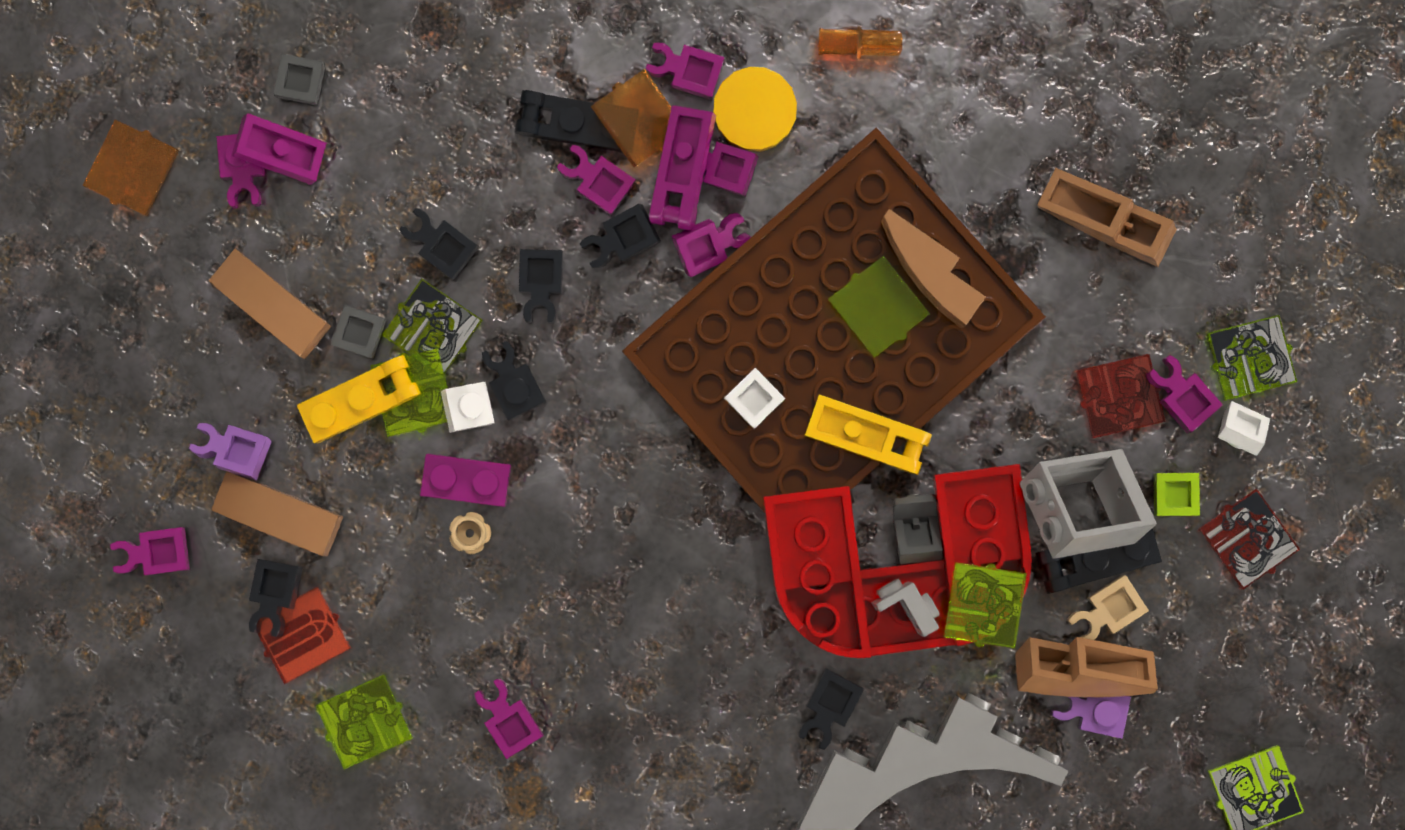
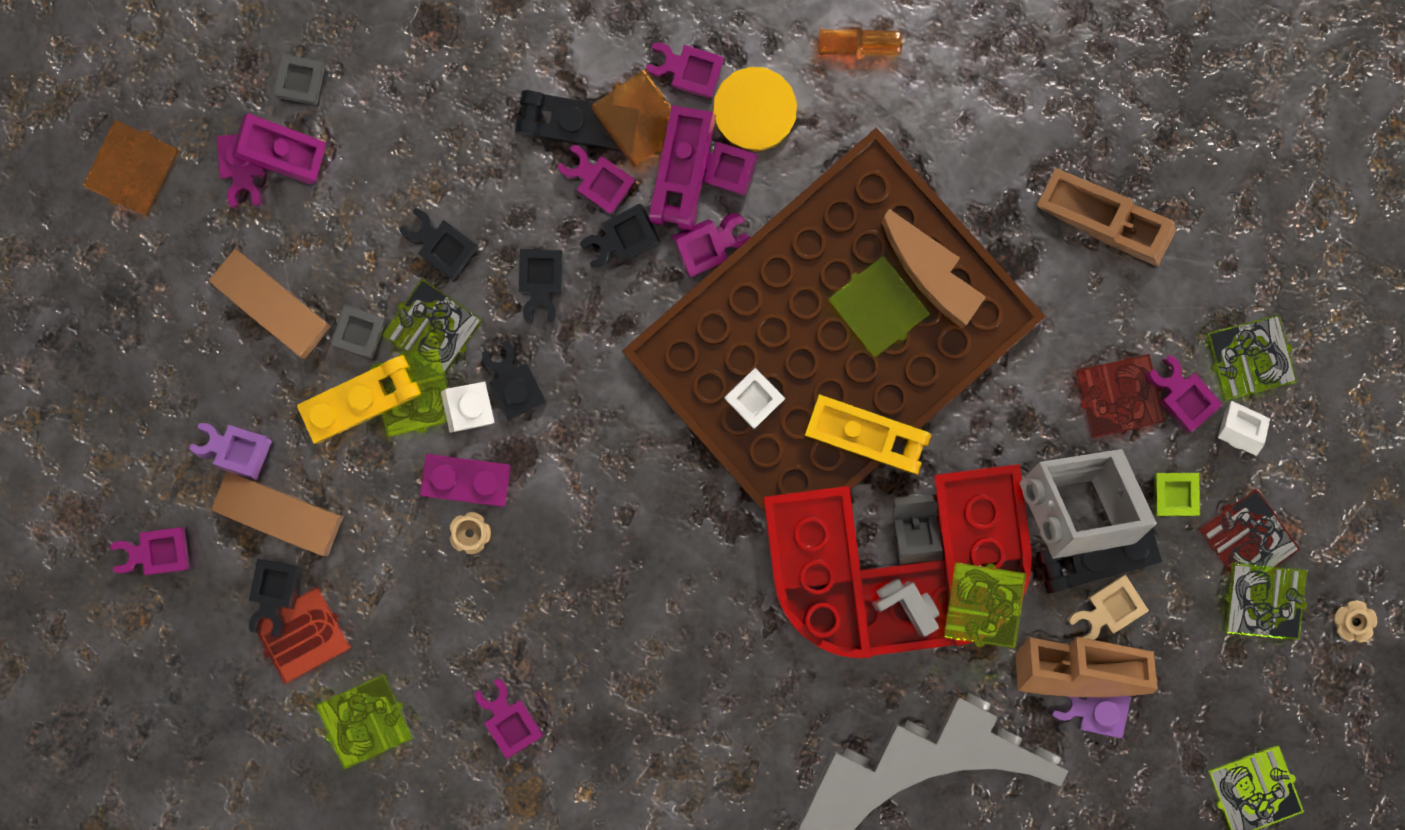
(832, 701): black plate -> none
(1265, 601): none -> piece
(1344, 624): none -> tan plate

